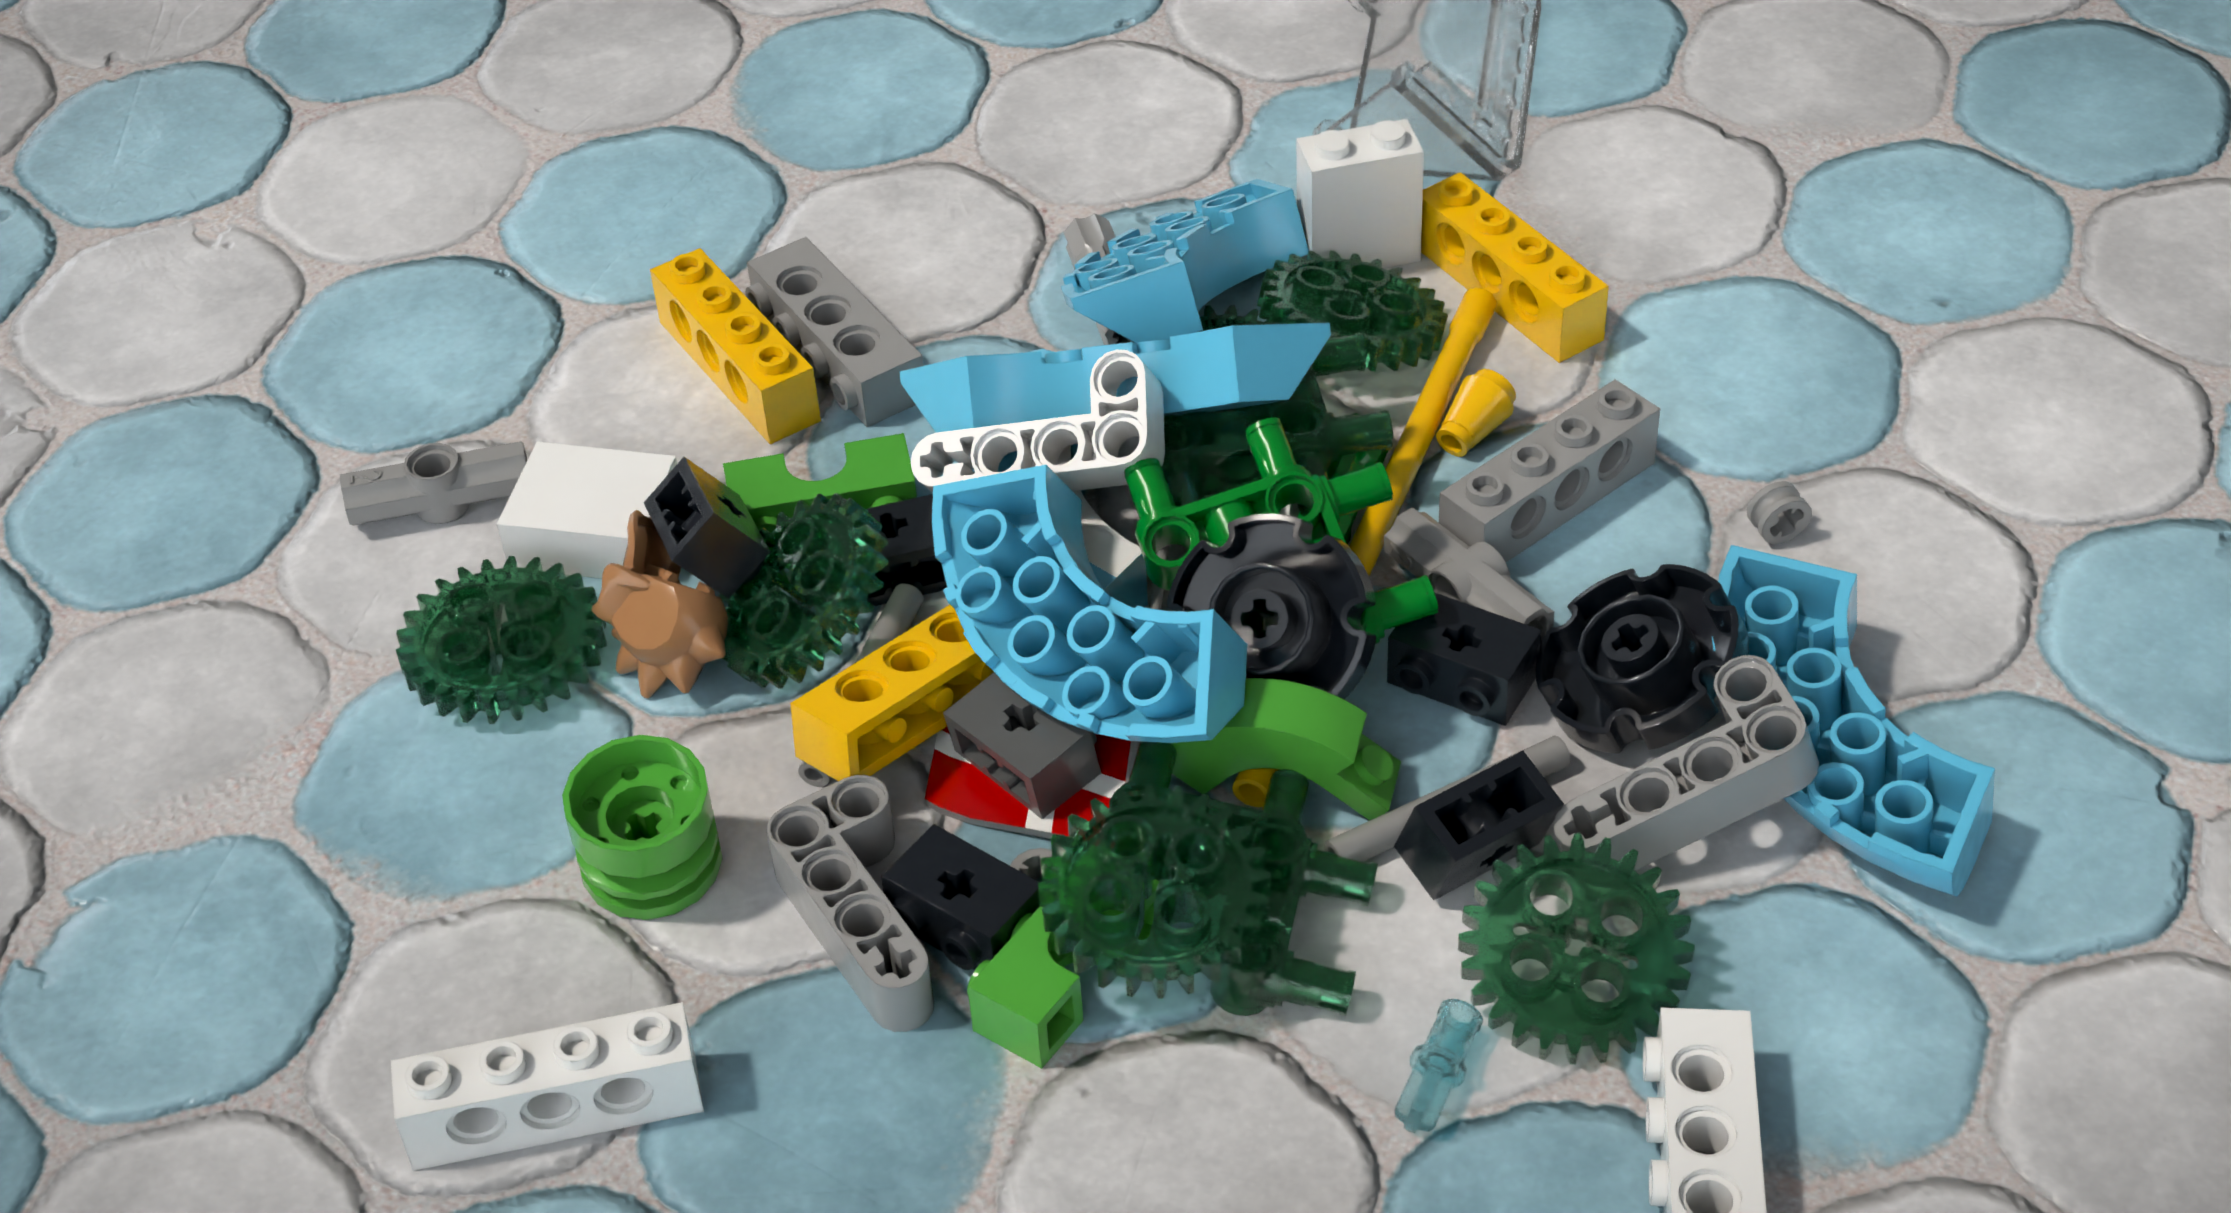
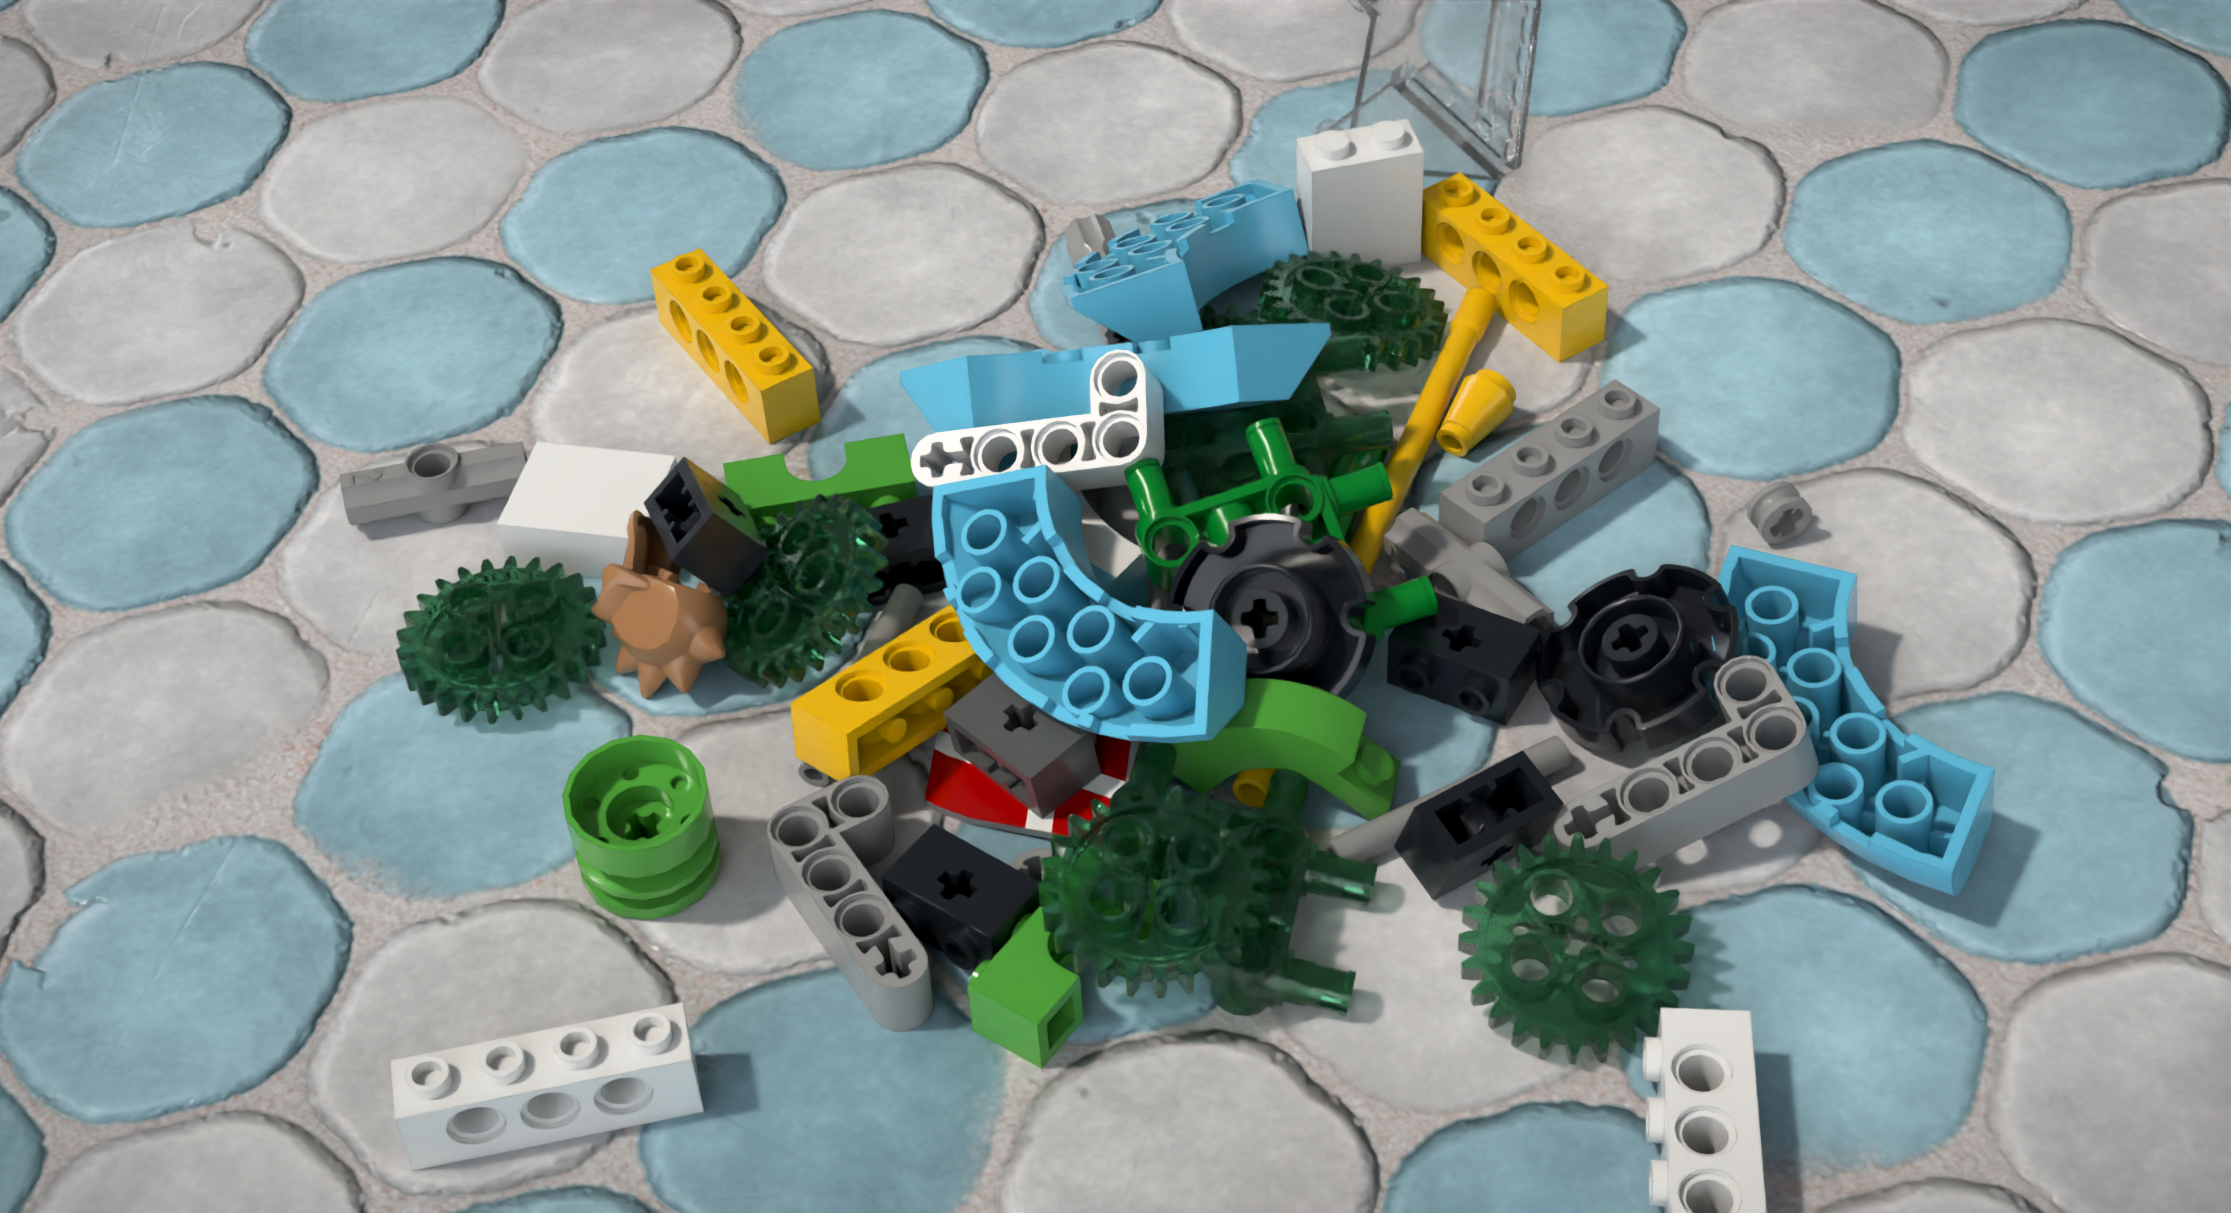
(834, 329): light grey brick -> none
(1438, 1065): clear light blue axle -> none

